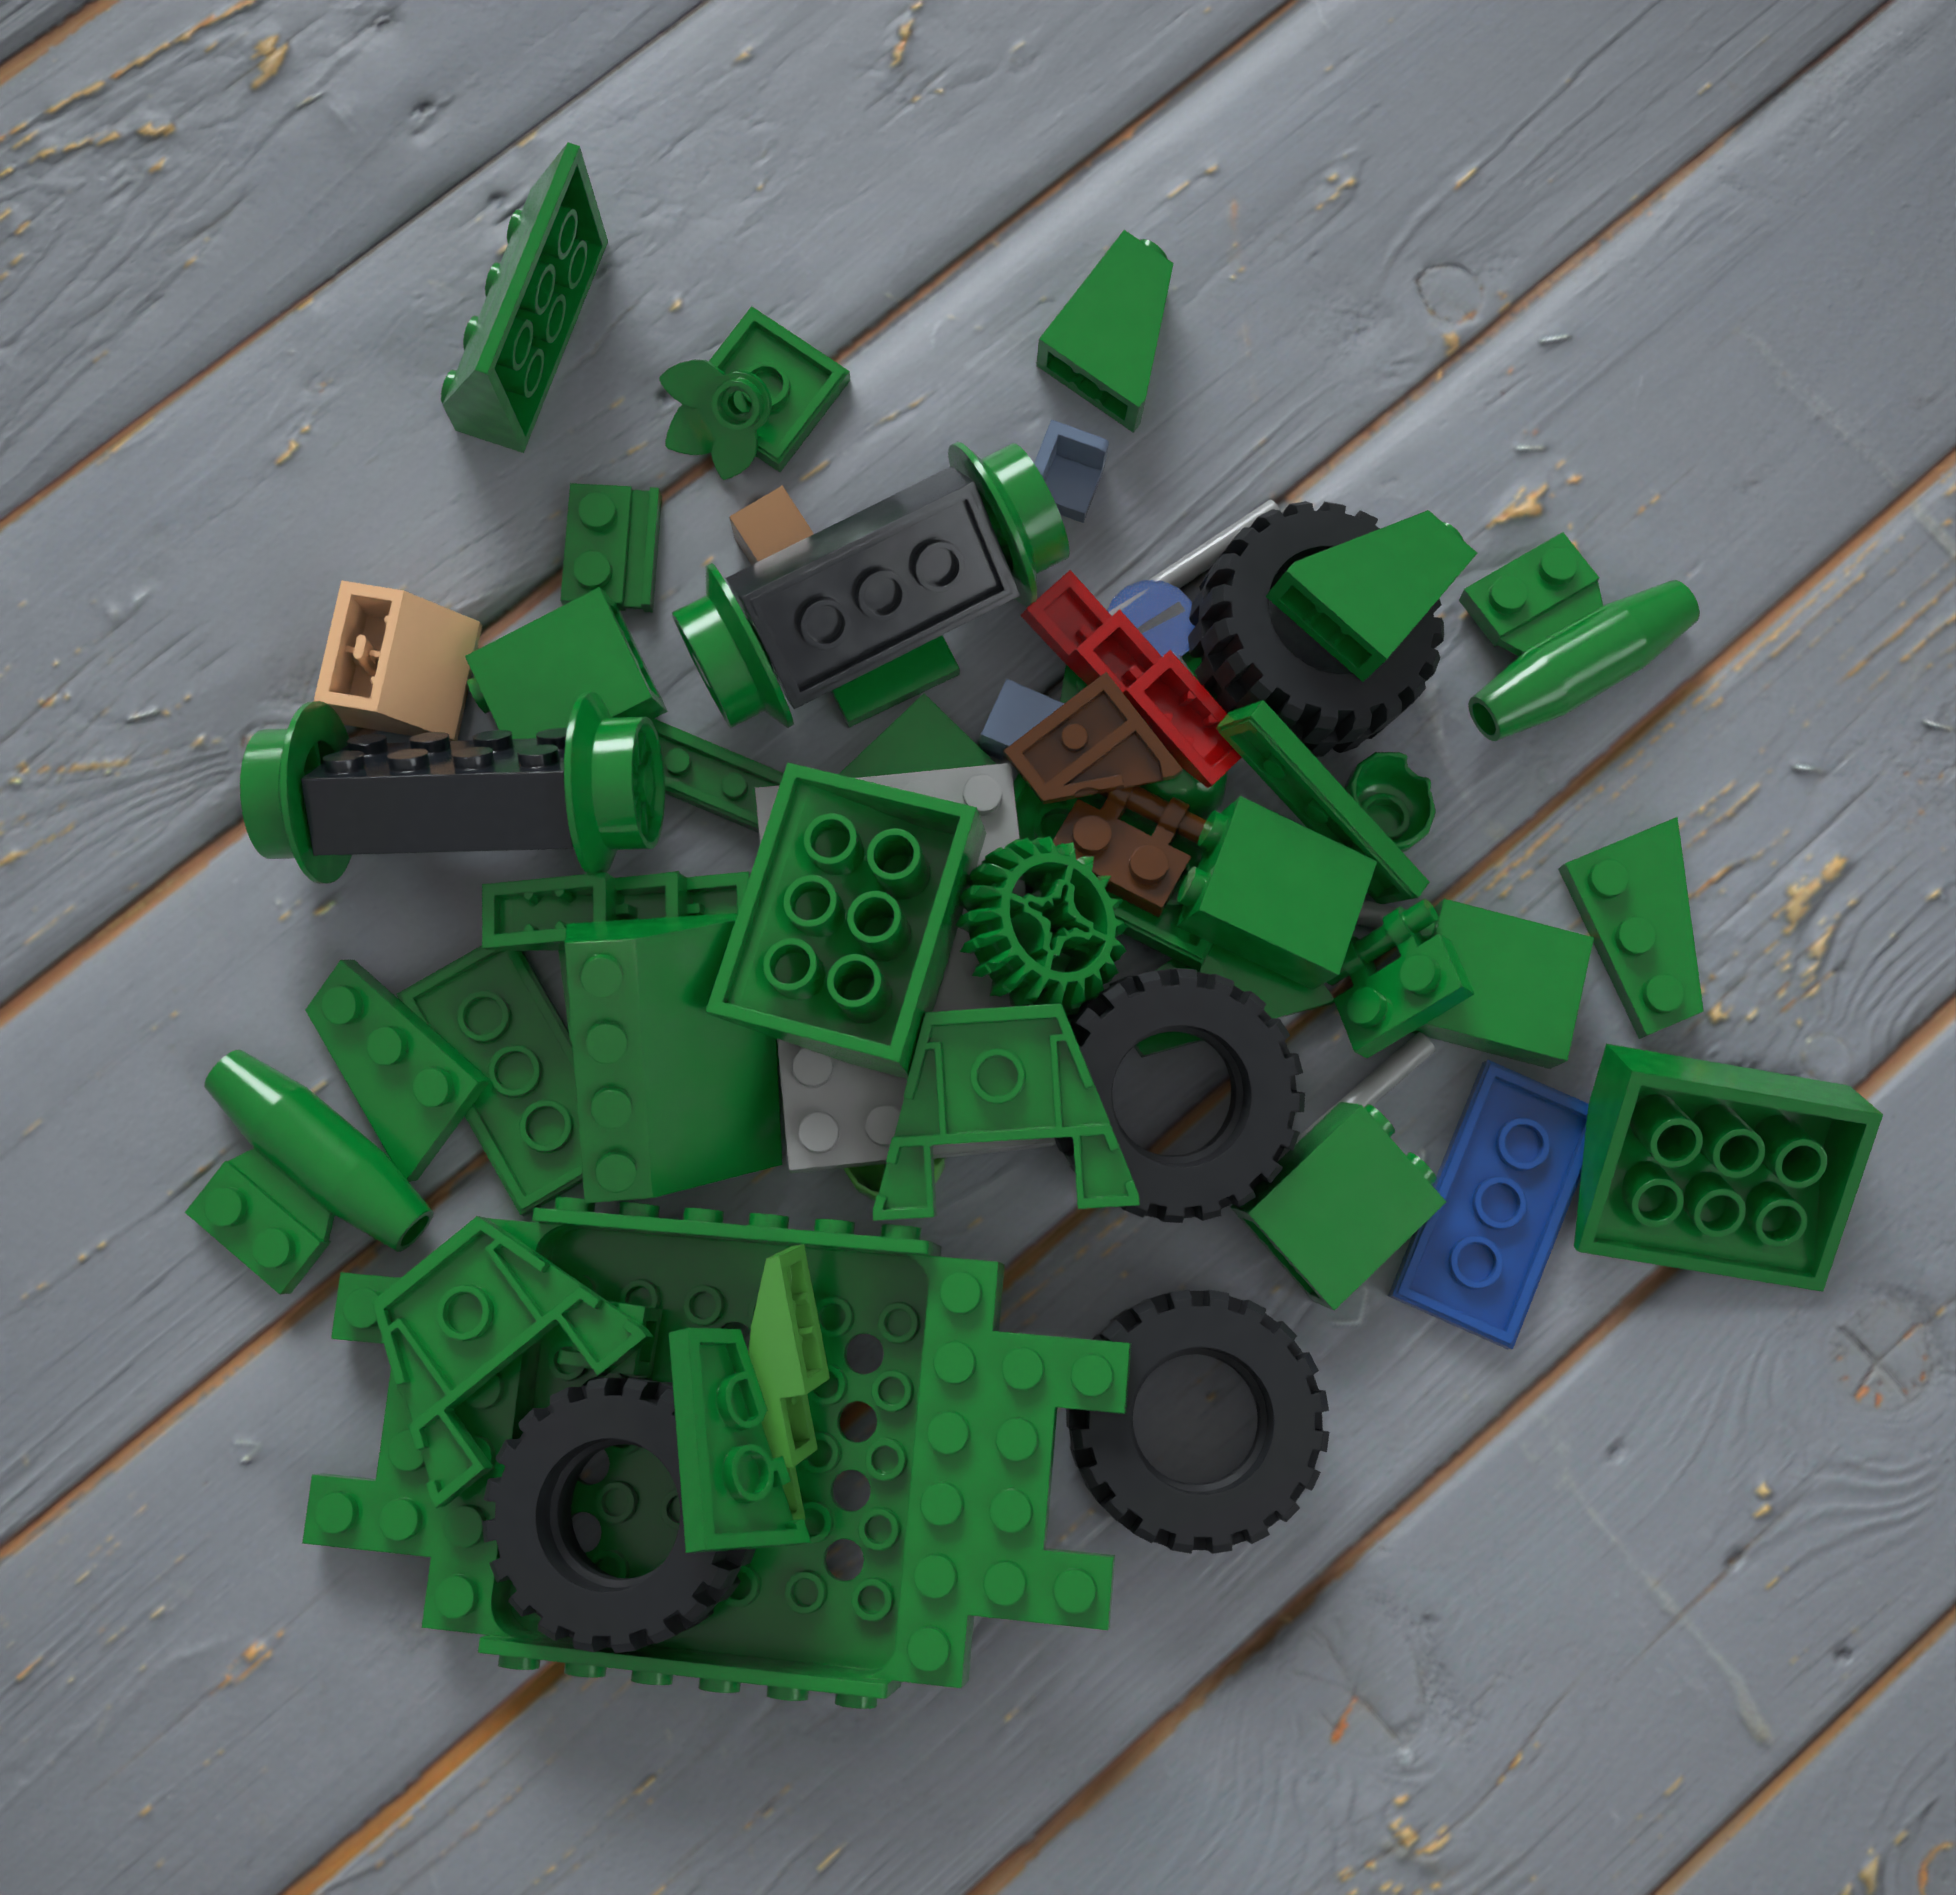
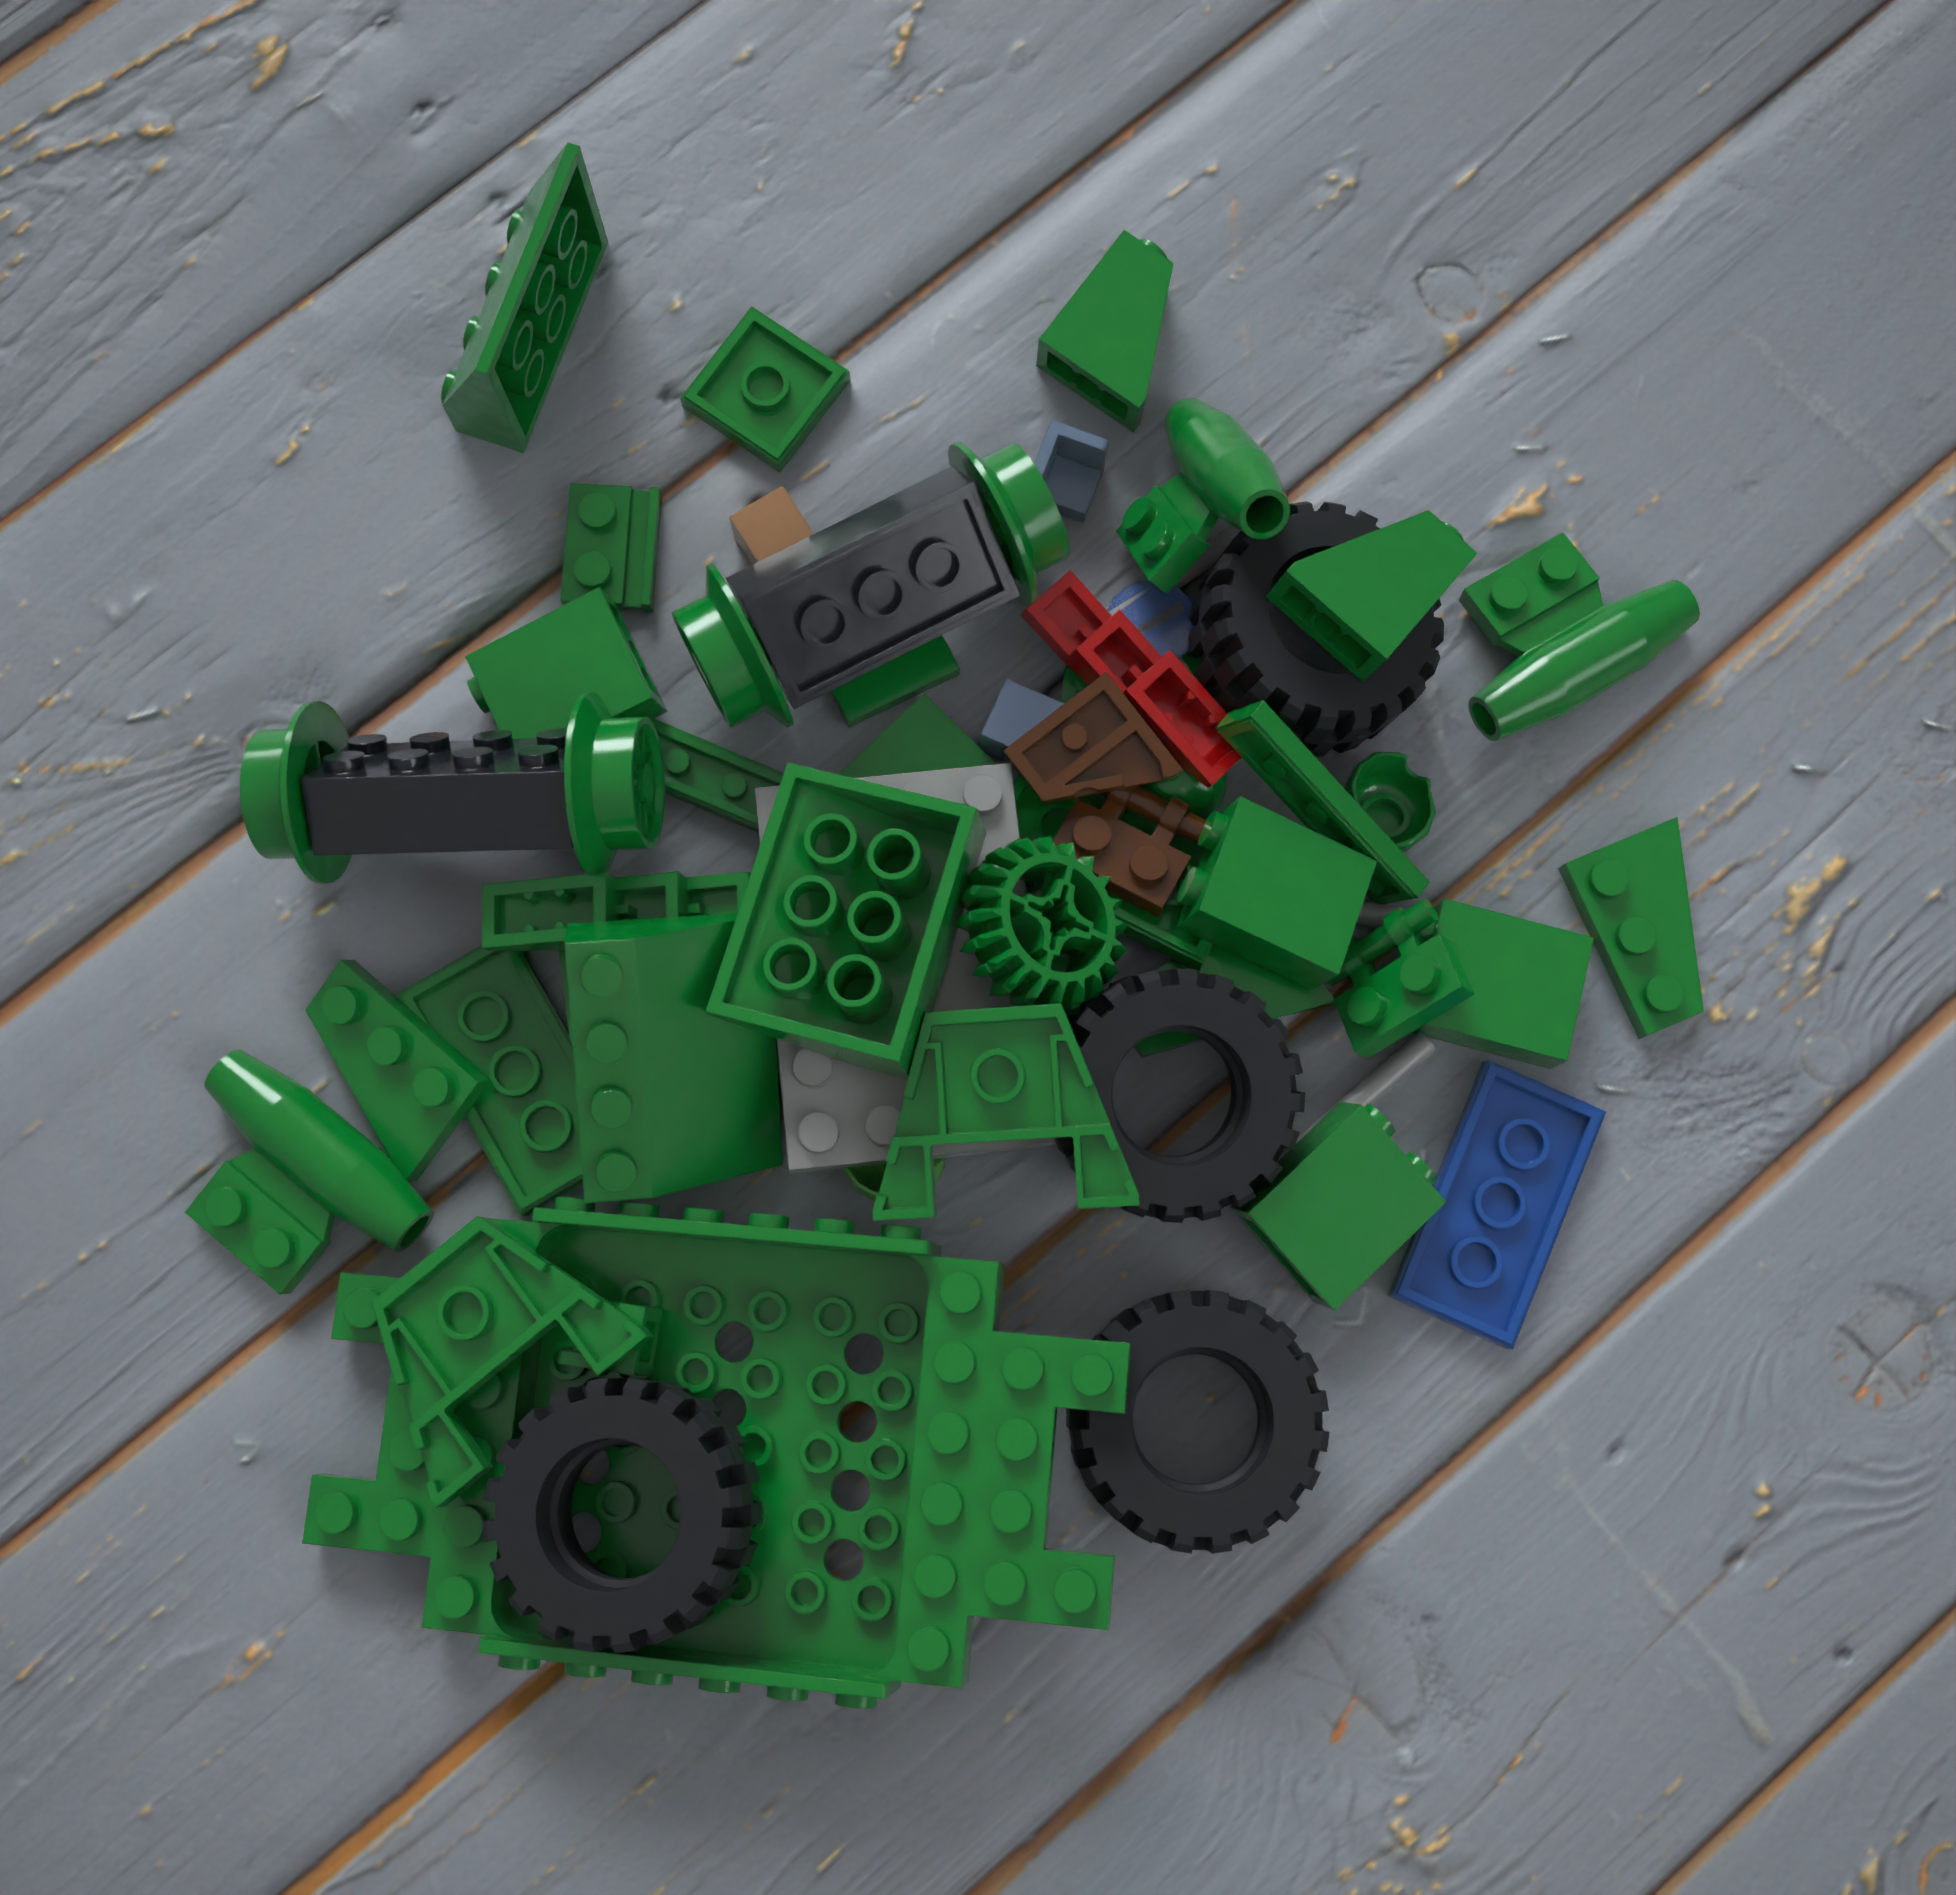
(396, 662): light nougat slope -> none
(709, 417): green plate -> none
(725, 1463): green wing -> none
(788, 1361): bright green slope -> none
(1219, 477): none -> green plate
(1720, 1167): green slope -> none

